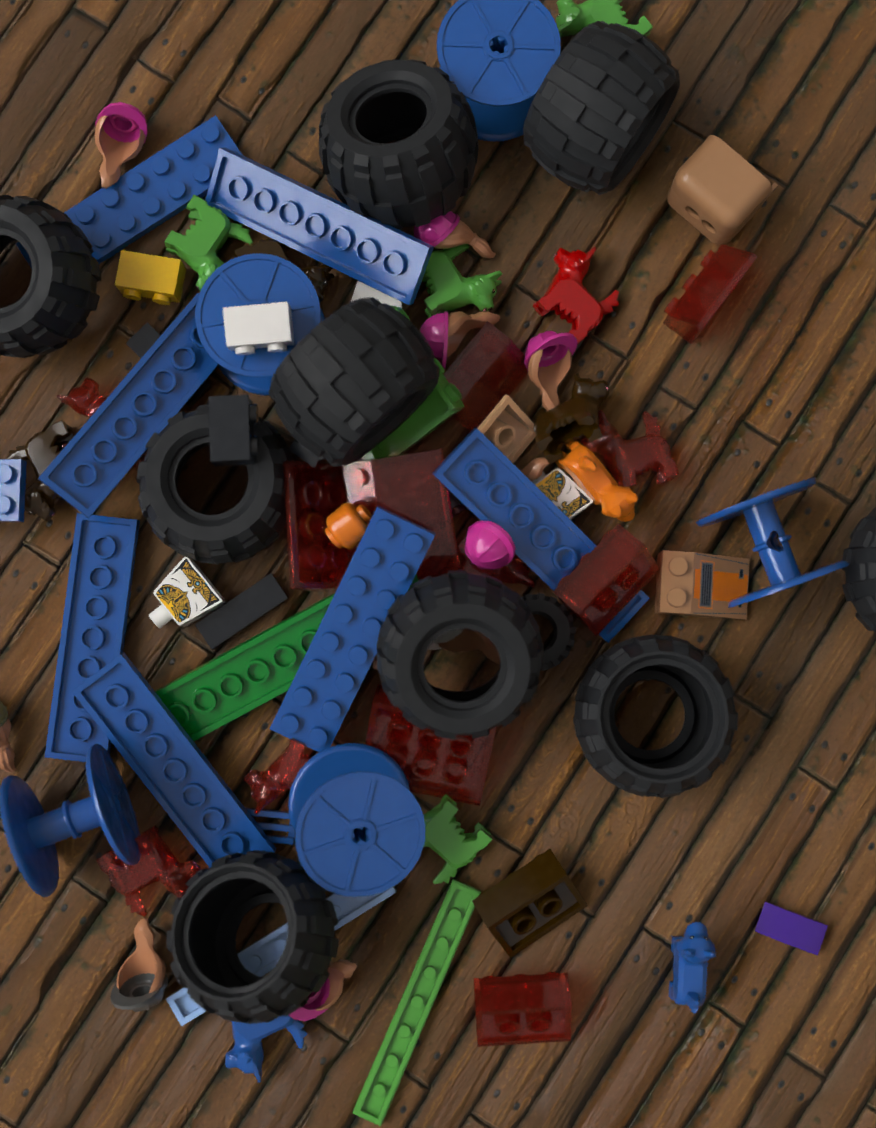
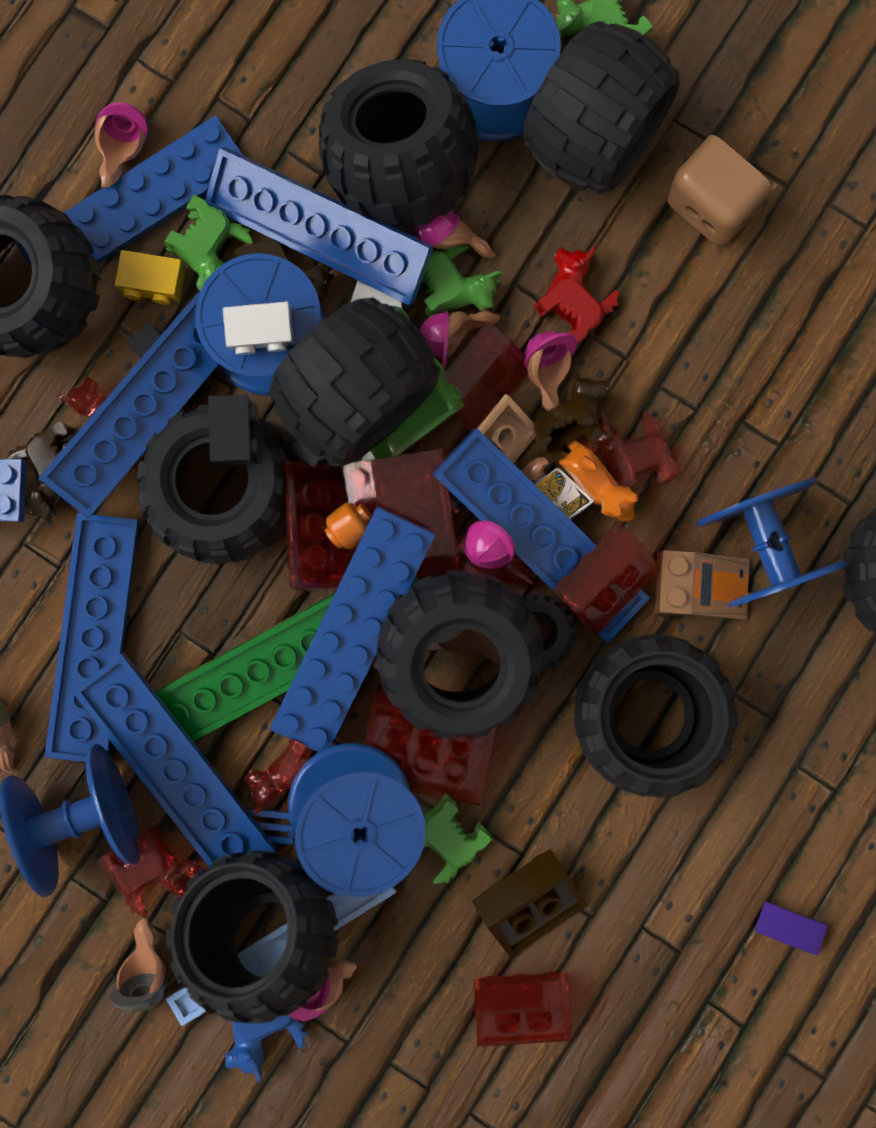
(185, 596): torso -> none
(241, 611): black tile -> none
(416, 1002): bright green tile -> none
(691, 966): blue animal -> none
(707, 291): clear red slope -> none

